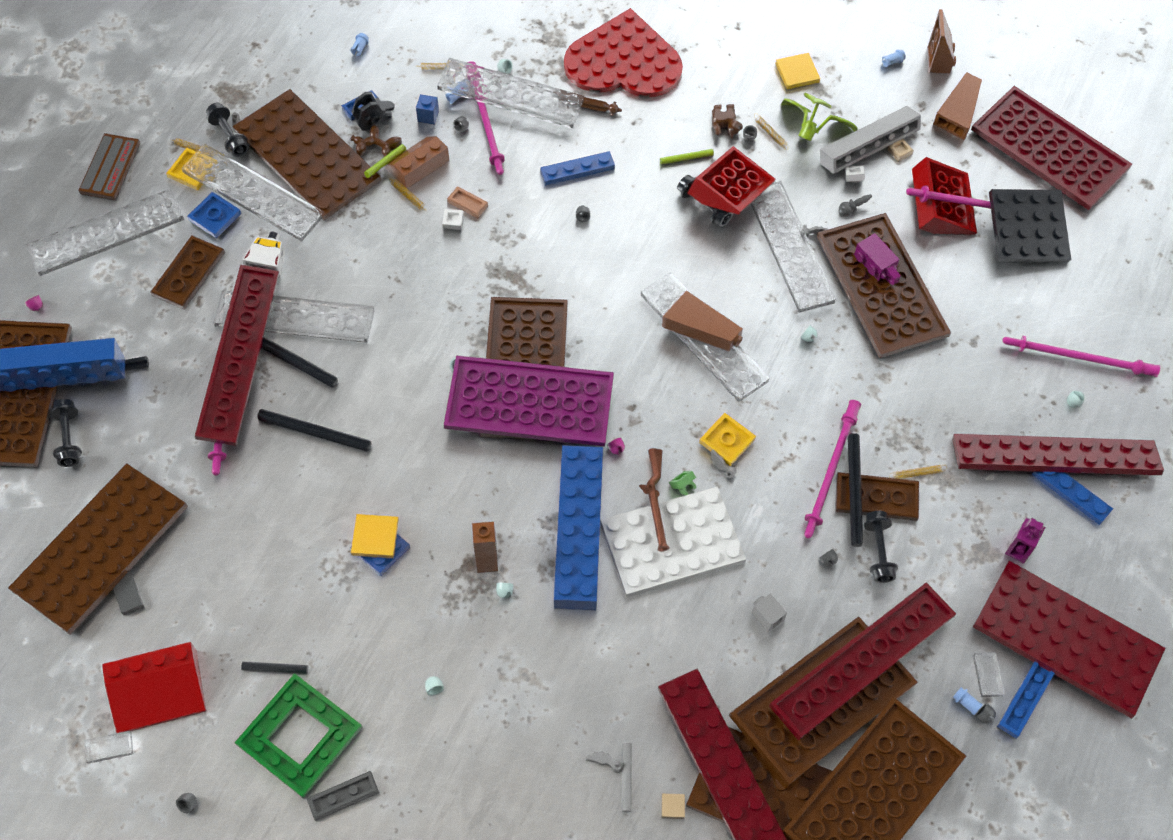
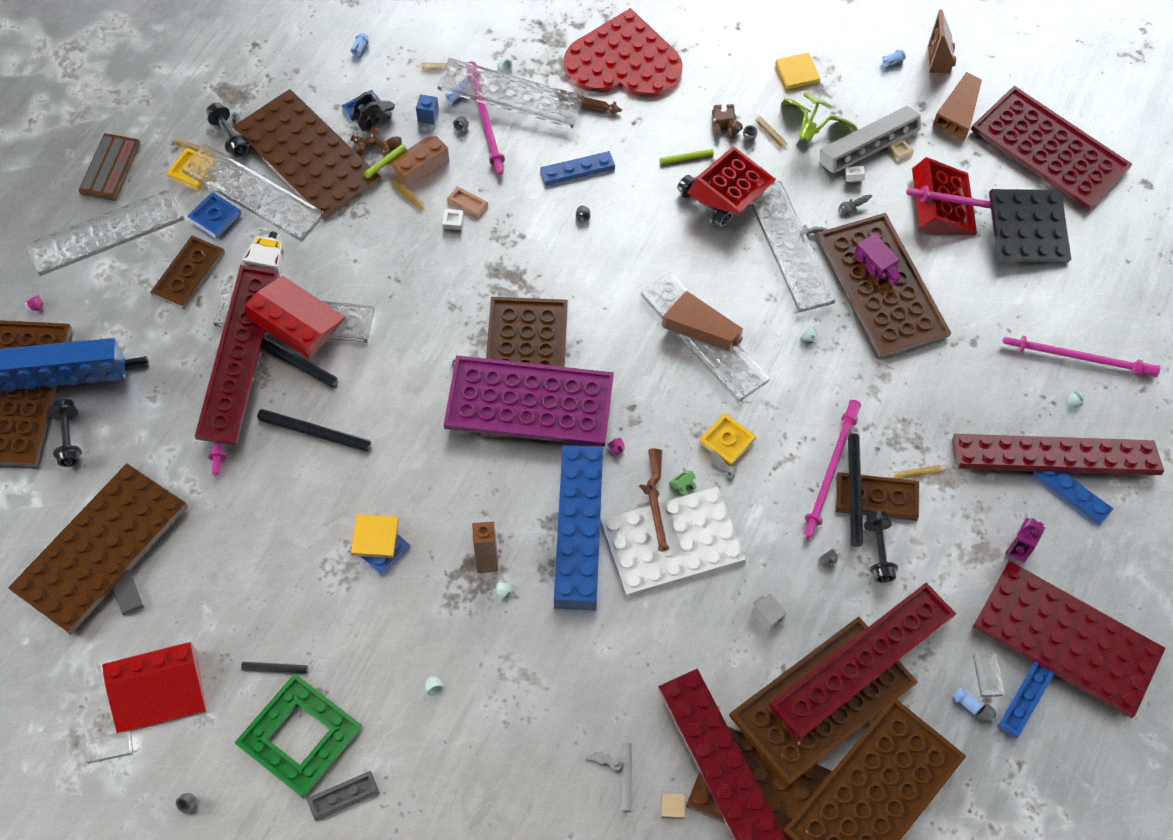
(293, 315): none -> red slope

